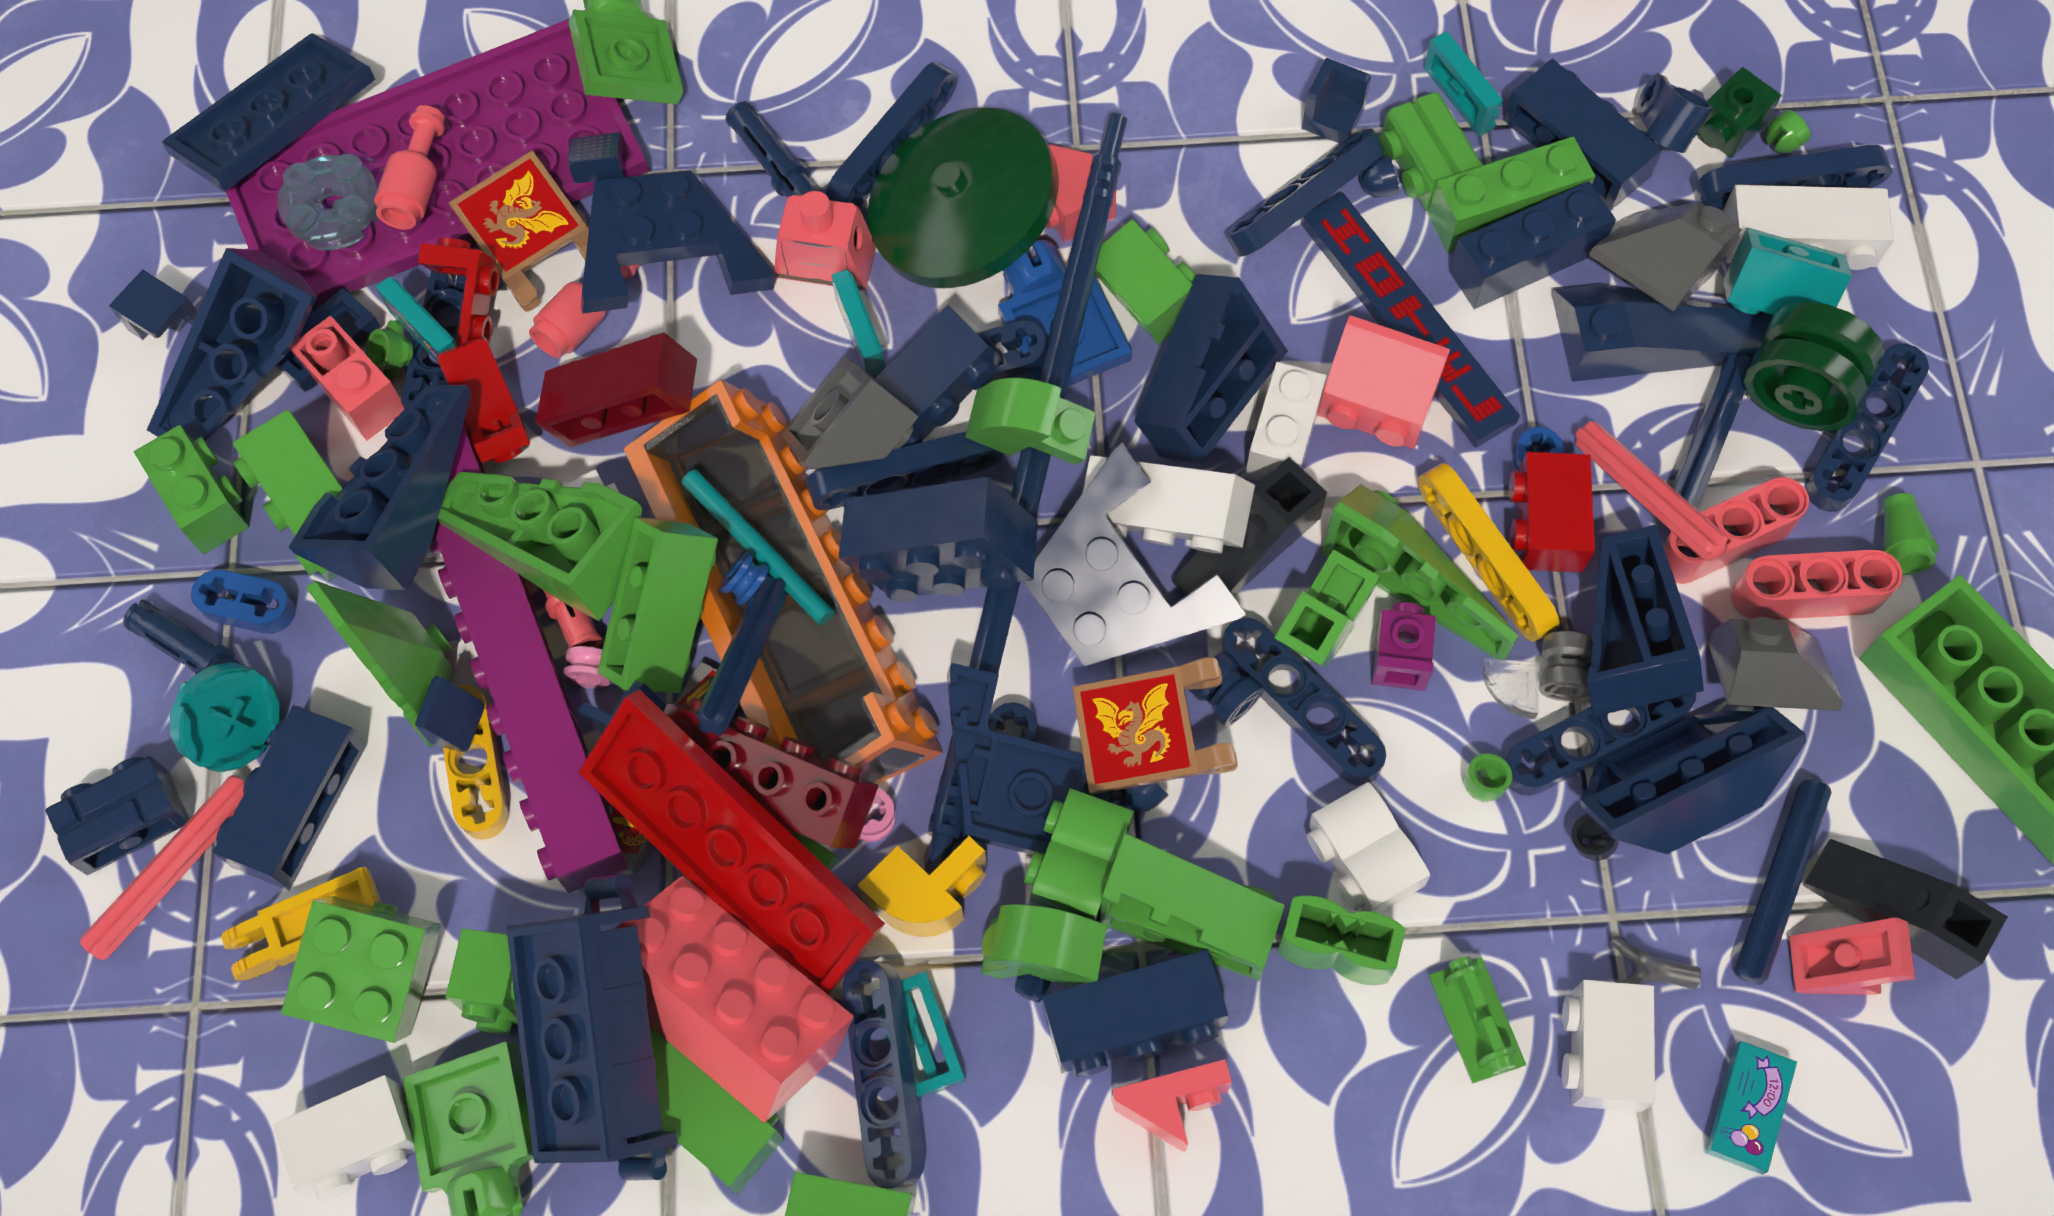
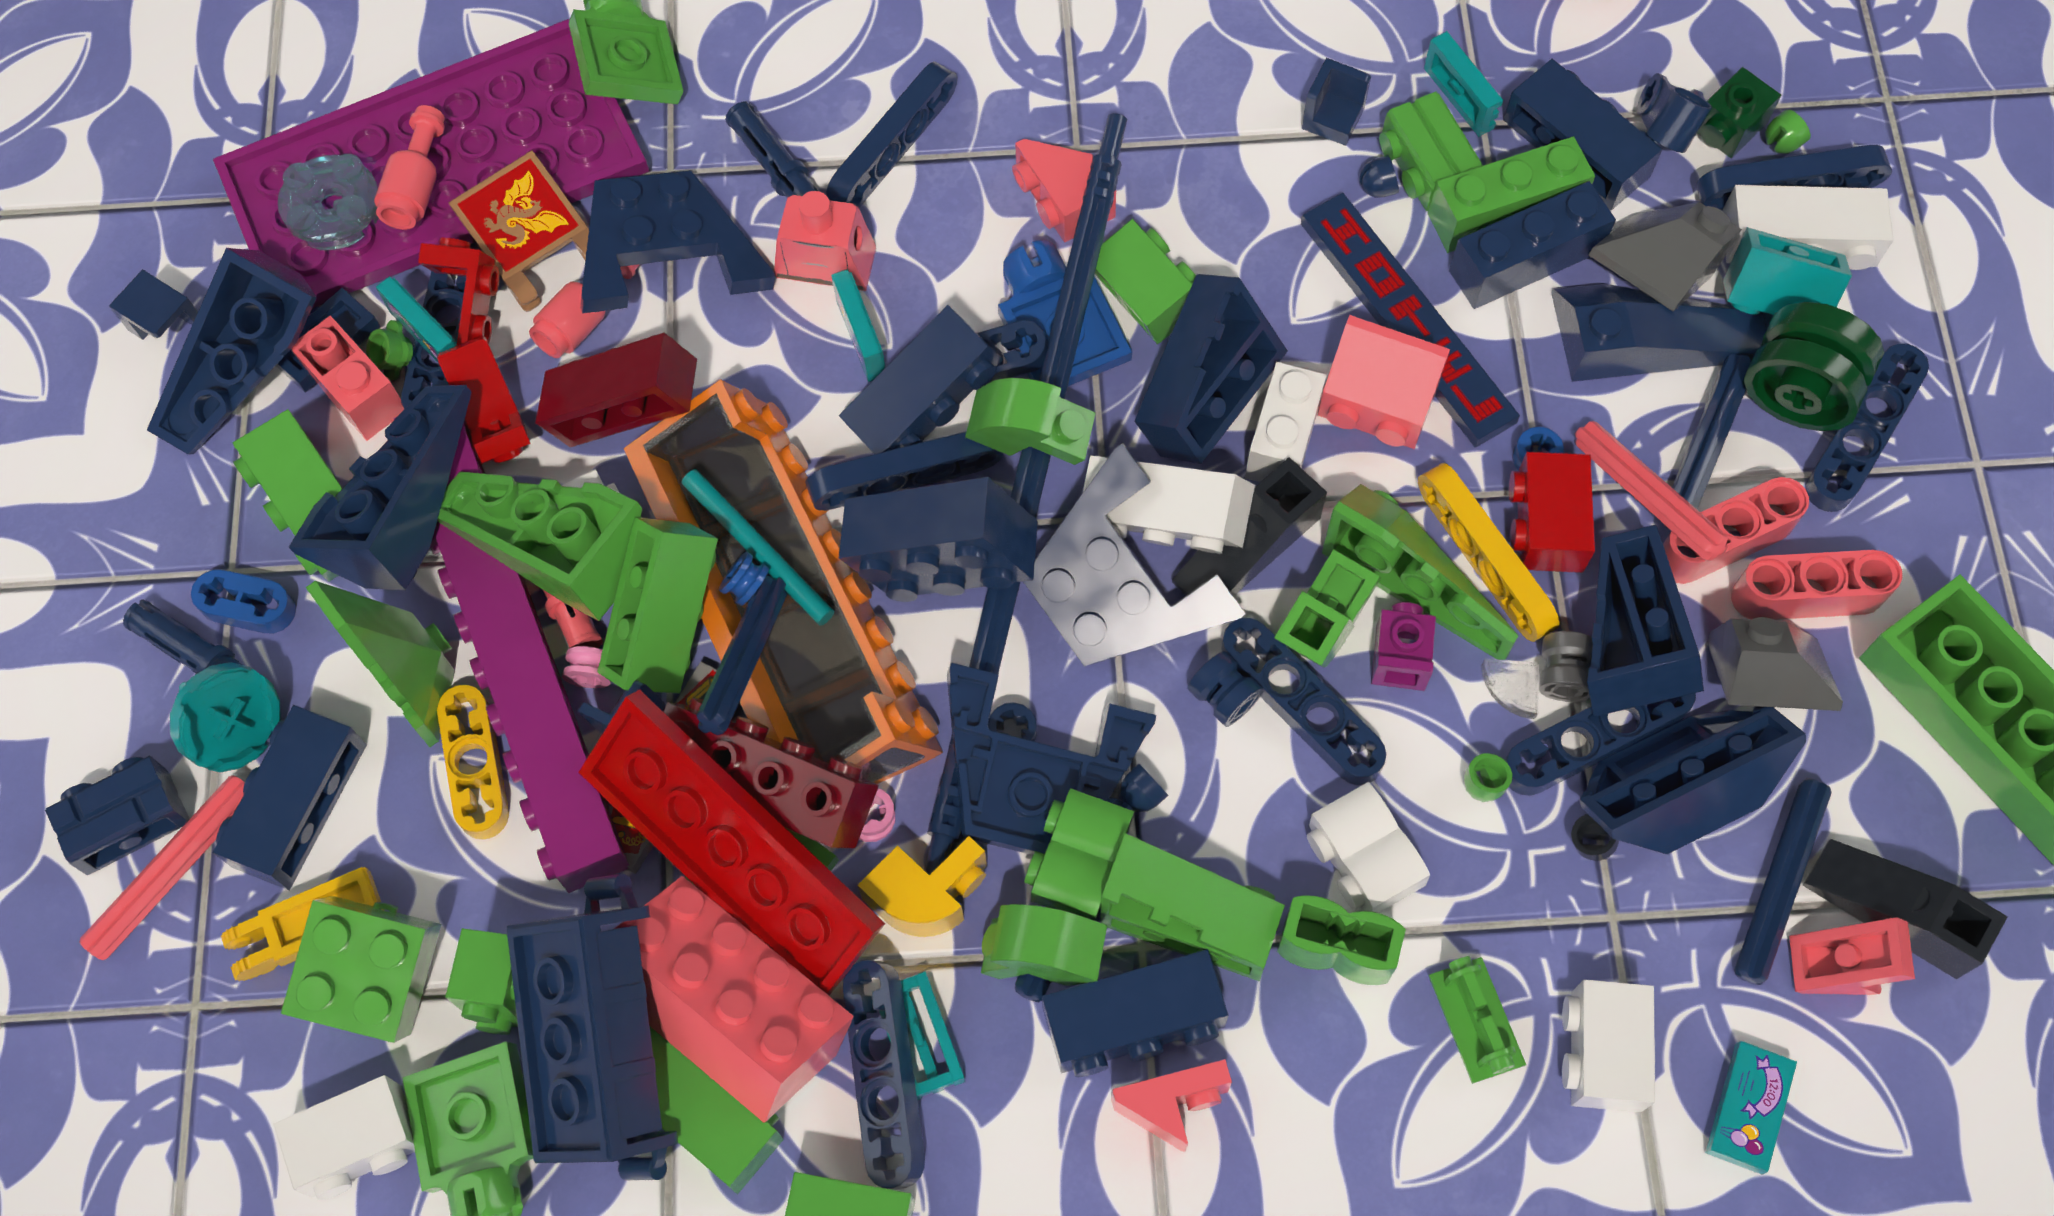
(191, 489): bright green brick -> none
(268, 111): dark blue tile -> none
(449, 715): dark blue slope -> none
(595, 158): dark blue slope -> none
(848, 420): dark grey slope -> none
(963, 197): dark green dish -> none
(1141, 730): flag -> none
(1305, 192): dark blue beam -> none
(1656, 969): flat silver bar -> none
(1908, 534): bright green cone -> none

